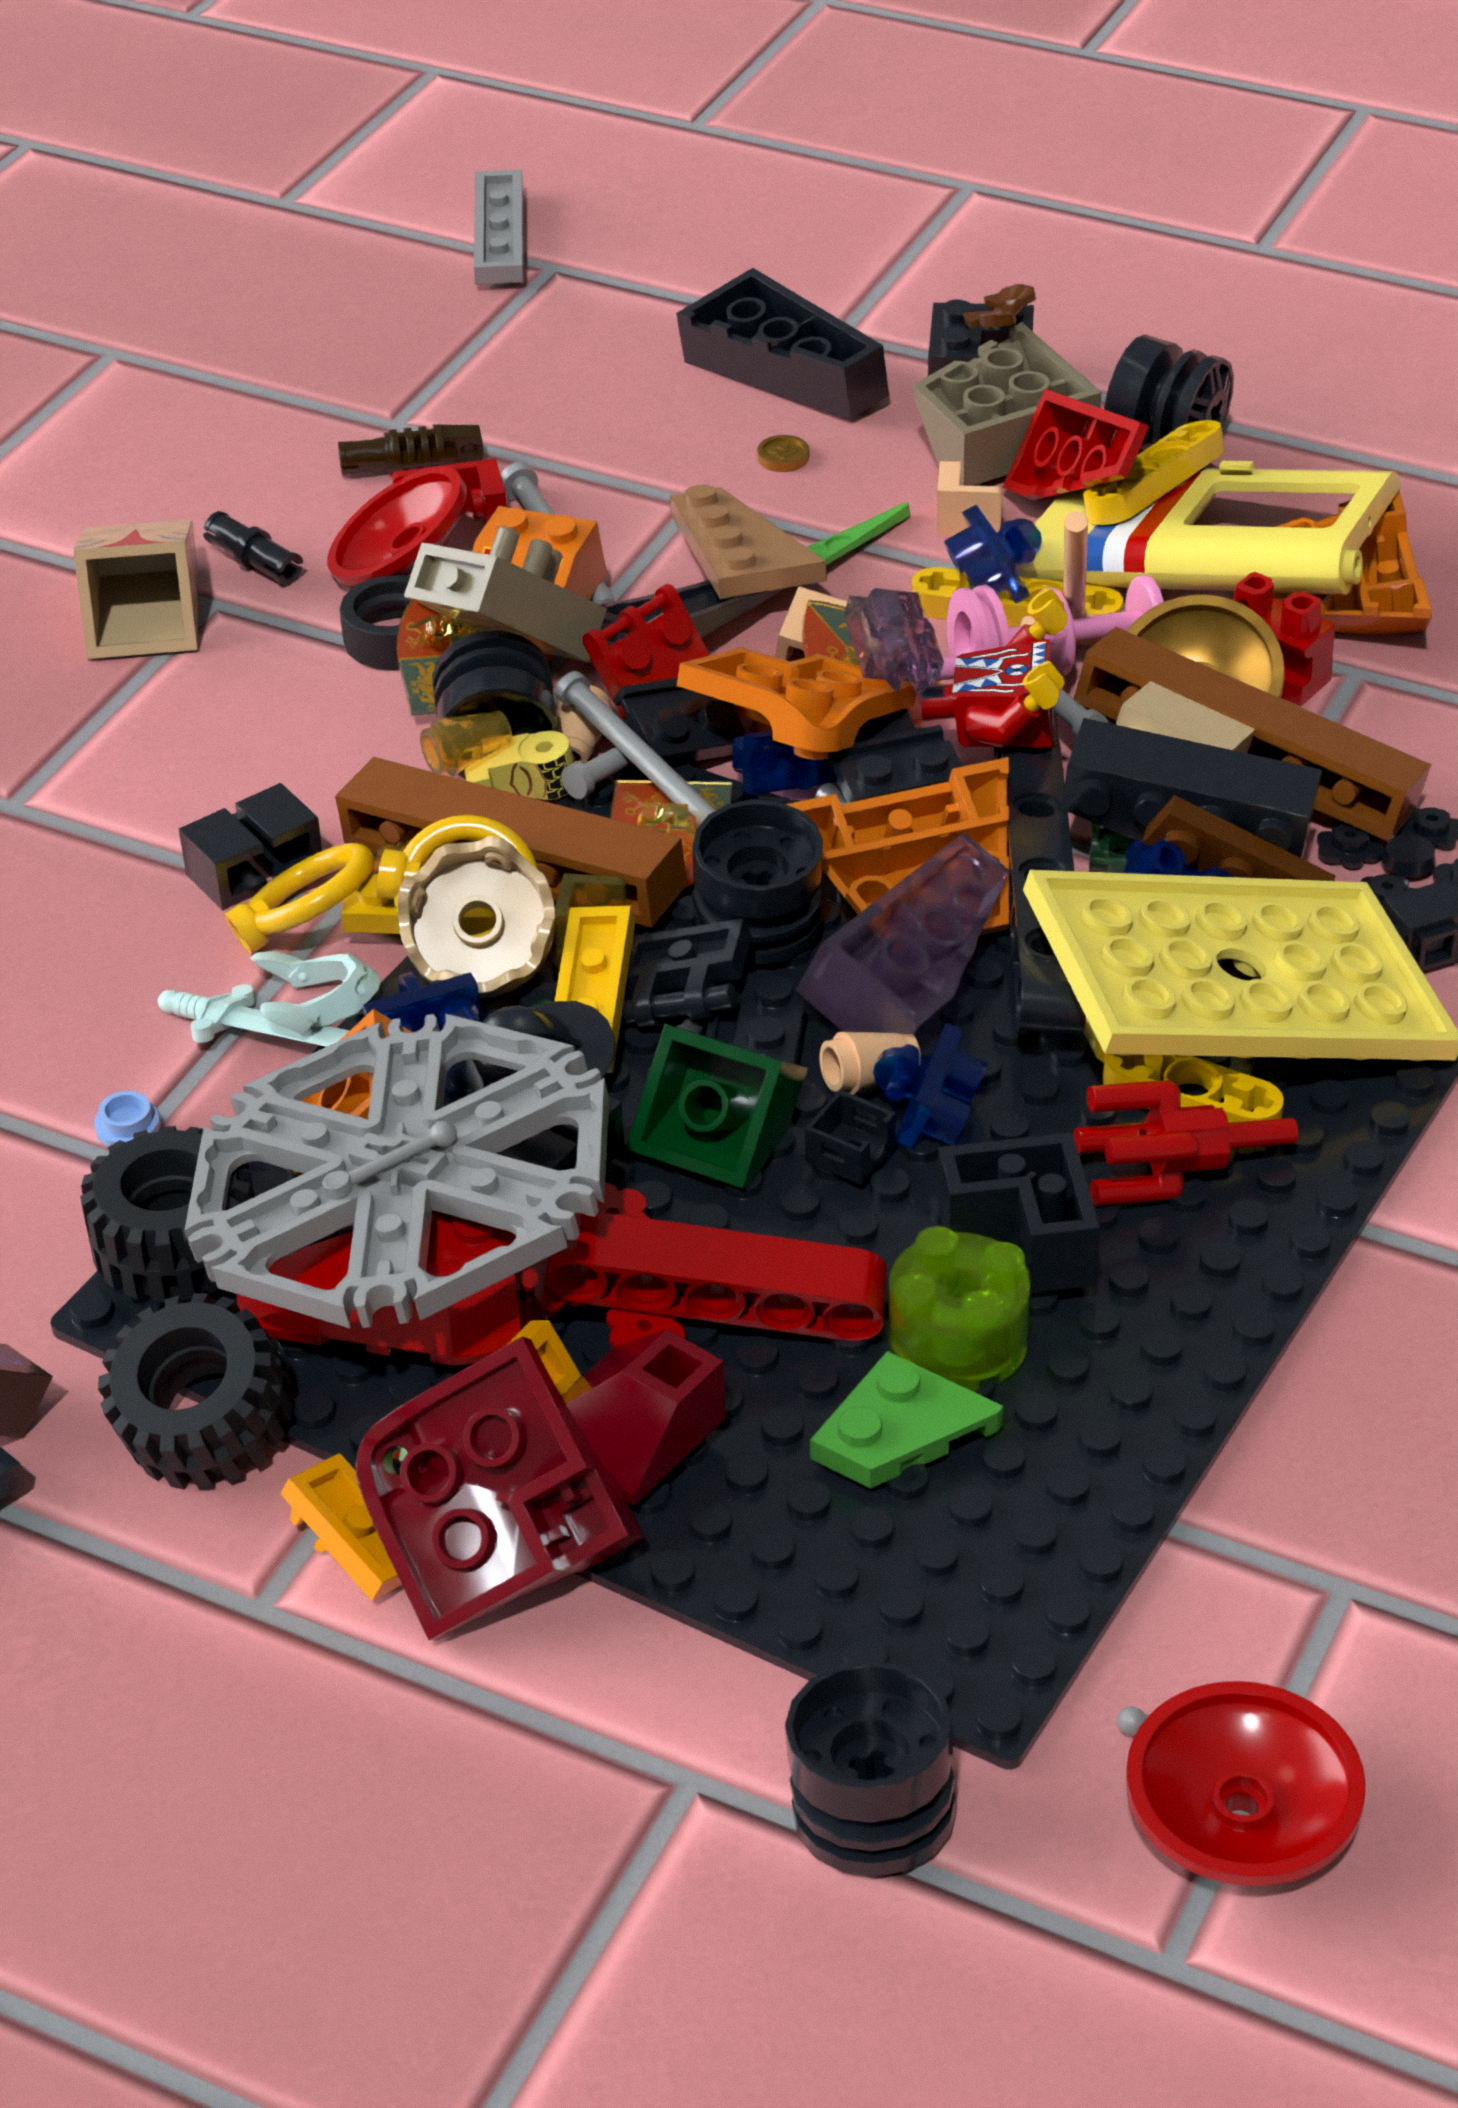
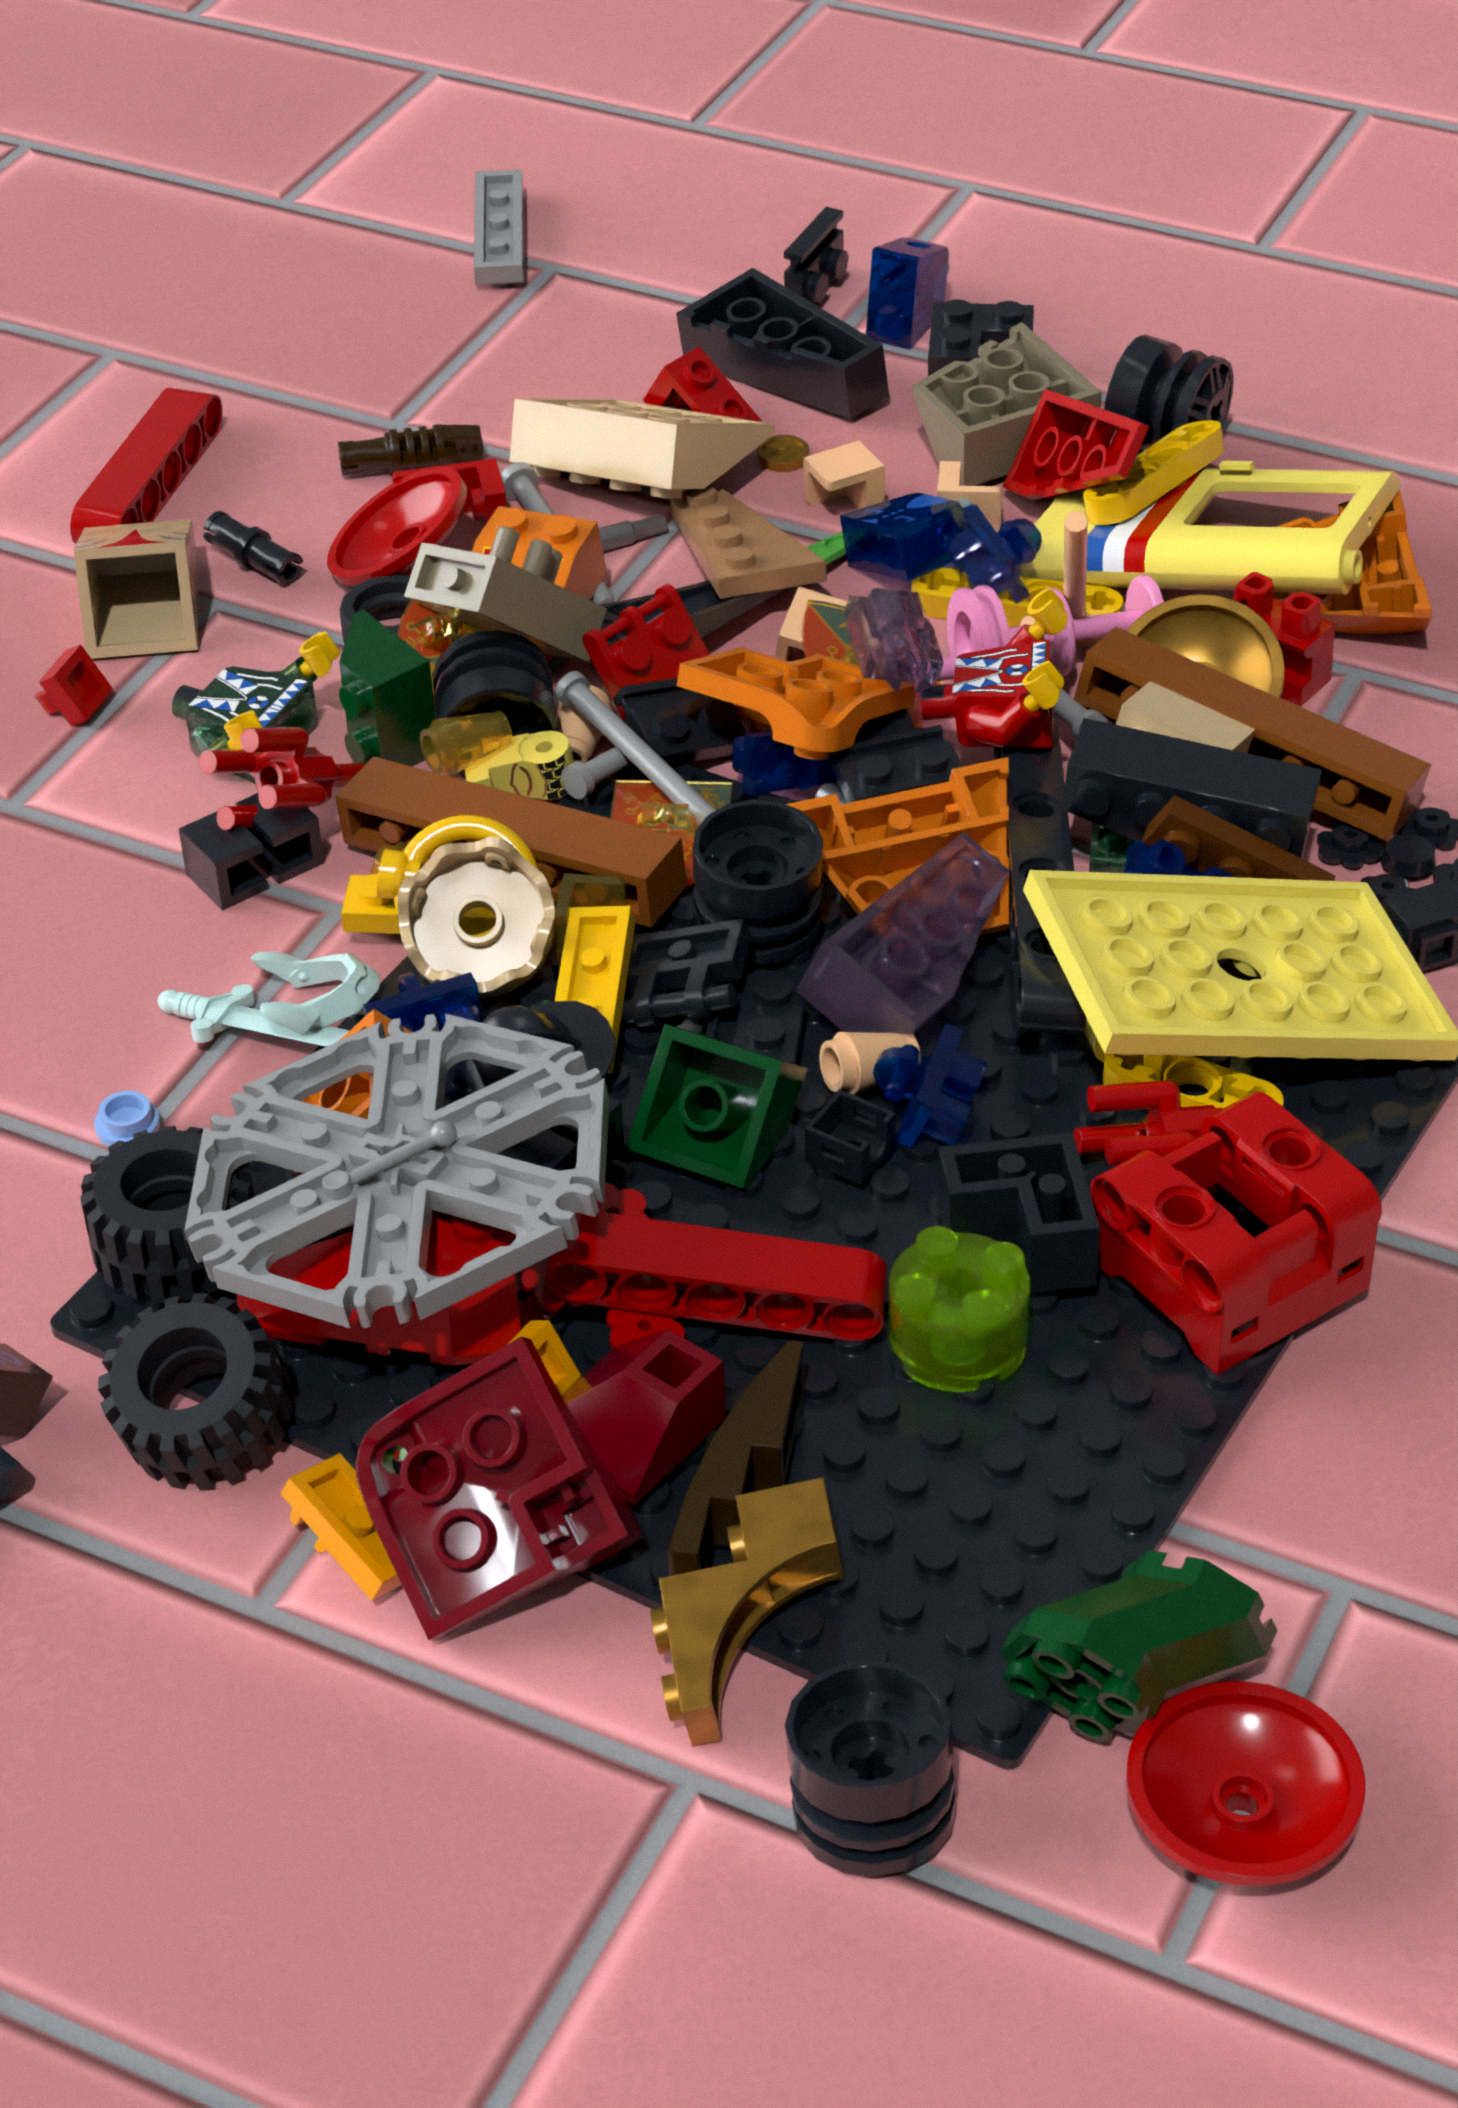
(73, 686): none -> red tile
(150, 461): none -> red beam
(255, 699): none -> torso
(260, 917): yellow piece -> none
(283, 770): none -> red plant
(384, 694): none -> dark green slope
(627, 532): none -> flat silver pin
(630, 443): none -> tan slope
(700, 385): none -> red bracket
(709, 1613): none -> pearl gold arch
(743, 1457): none -> dark brown slope
(817, 257): none -> black plate
(844, 471): none -> light nougat panel
(899, 1420): bright green wing -> none
(903, 535): none -> clear blue torso
(905, 282): none -> clear blue torso
(1006, 304): reddish brown piece -> none
(1136, 1642): none -> dark green brick
(1204, 1267): none -> red piece

